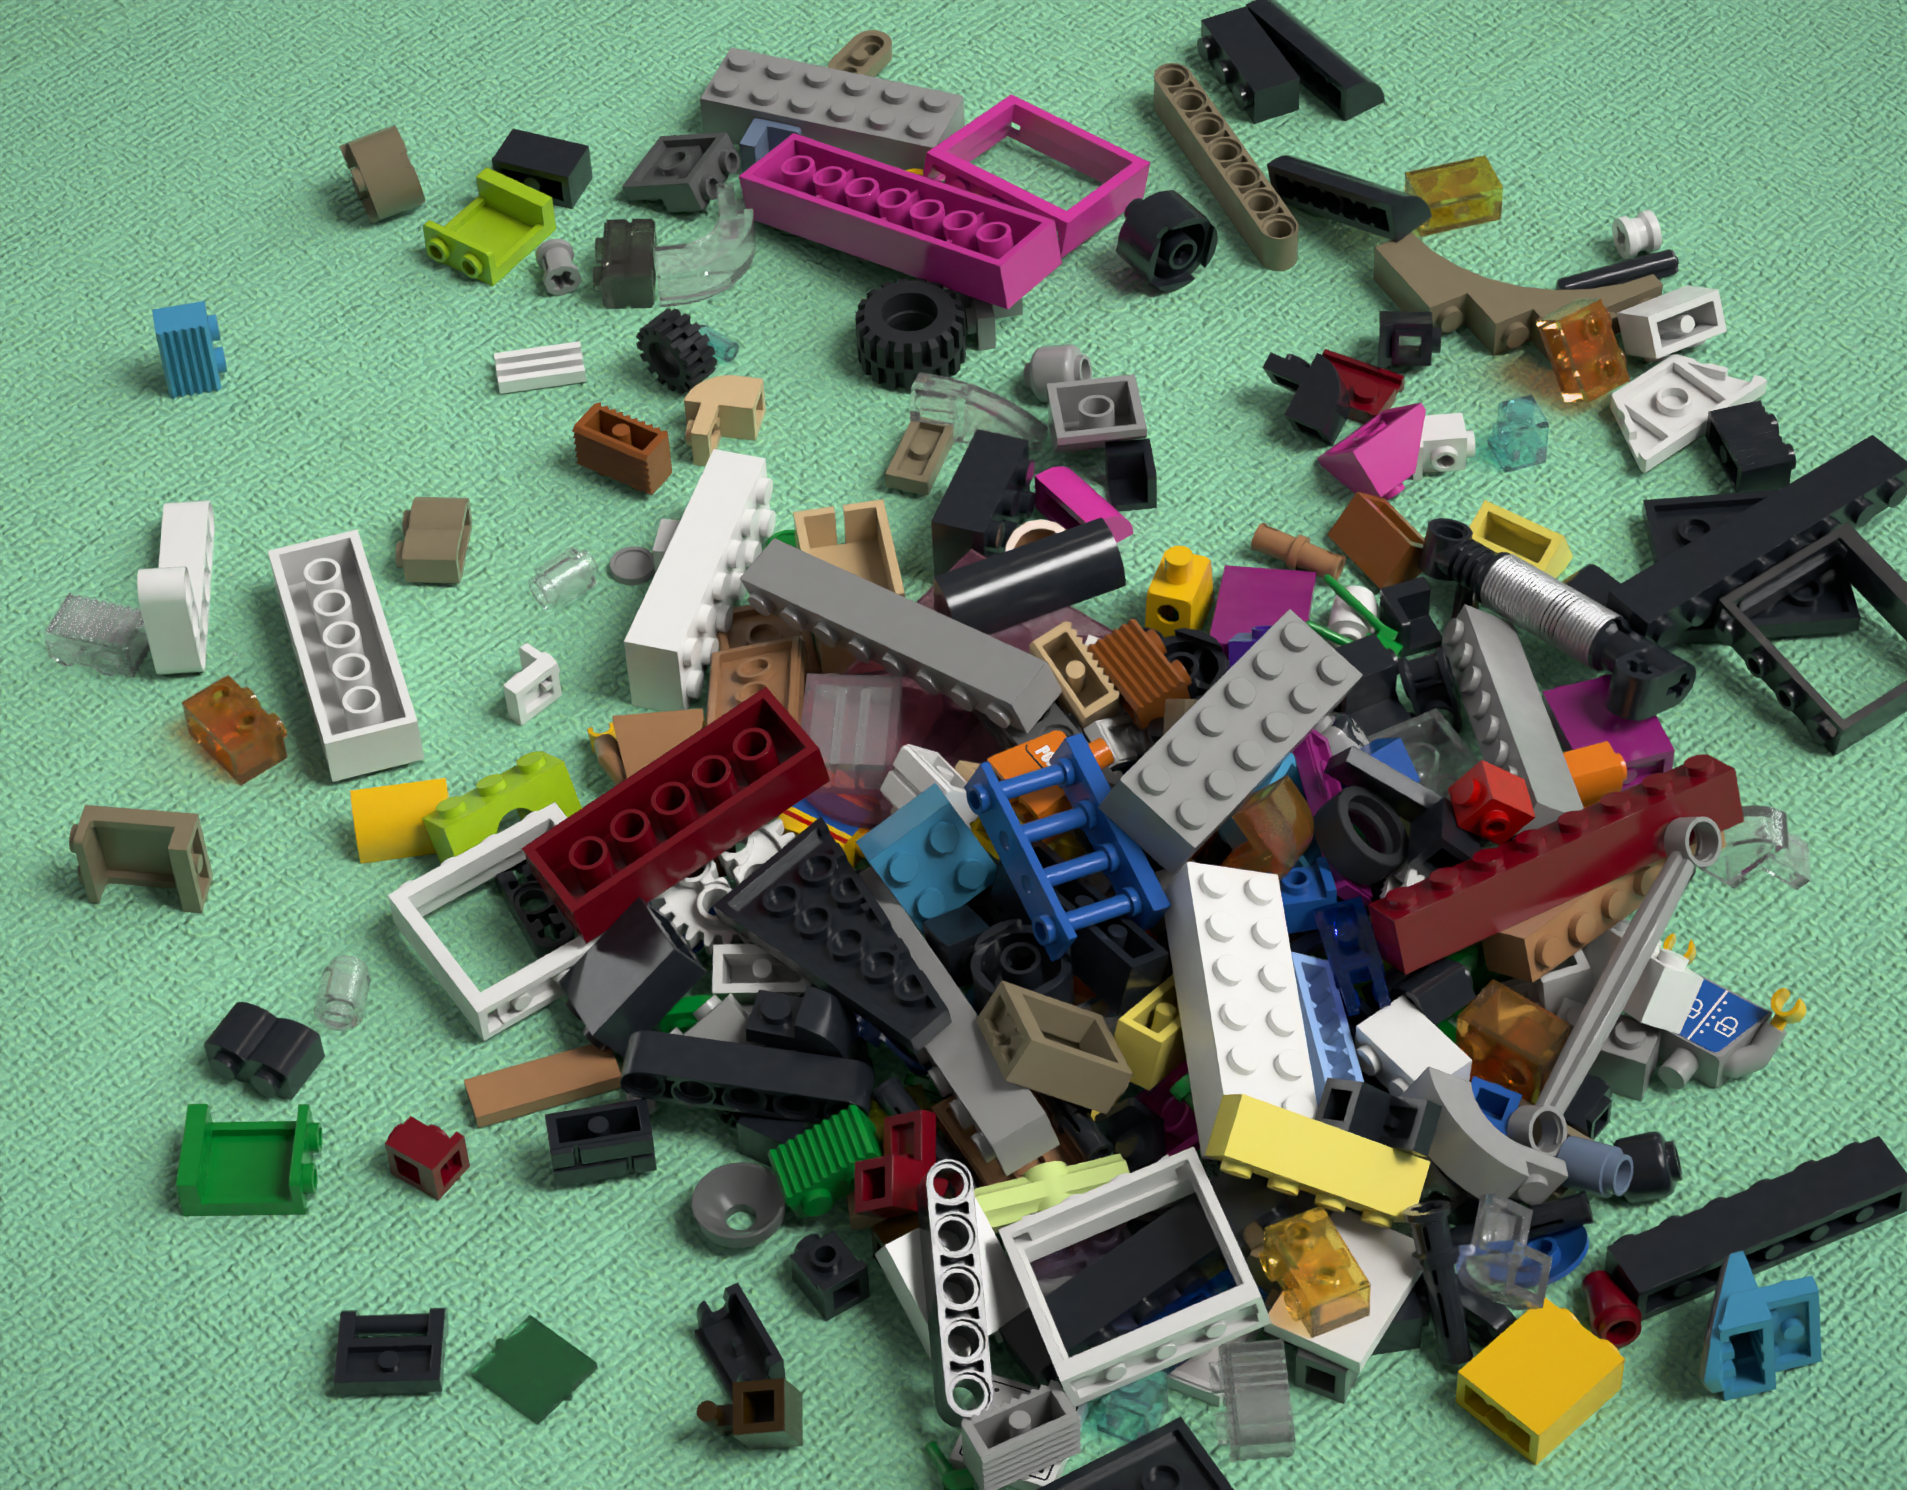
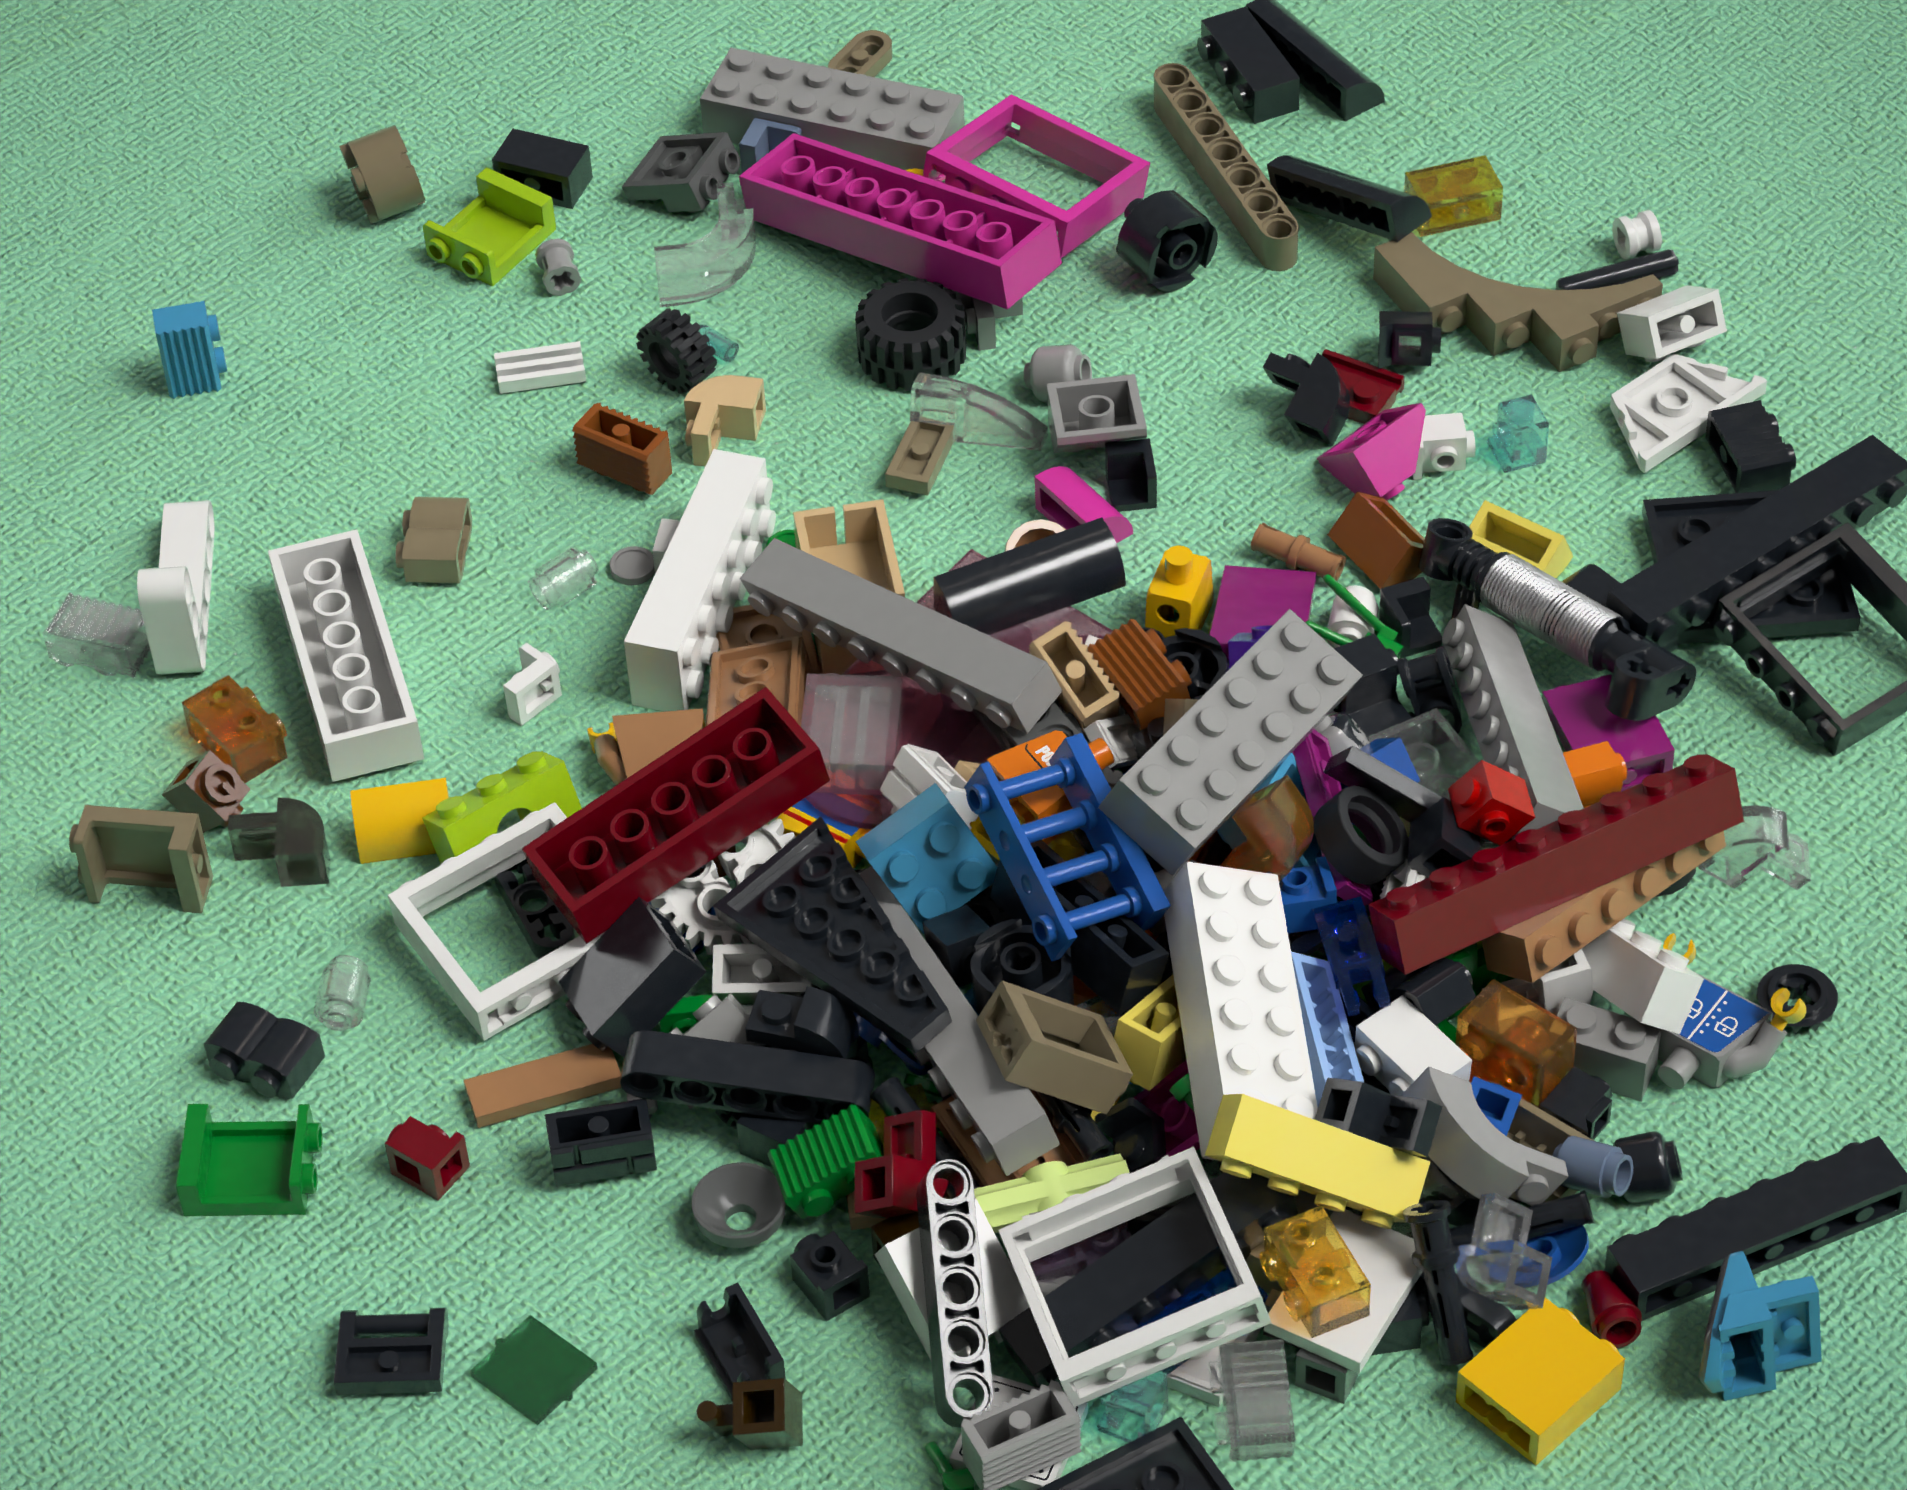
(207, 789): none -> reddish brown brick
(290, 836): none -> clear smoke brick
(627, 264): clear smoke brick -> none
(983, 499): black brick -> none
(1583, 350): clear orange brick -> none
(1616, 983): light grey piece -> none
(1820, 993): none -> black gear

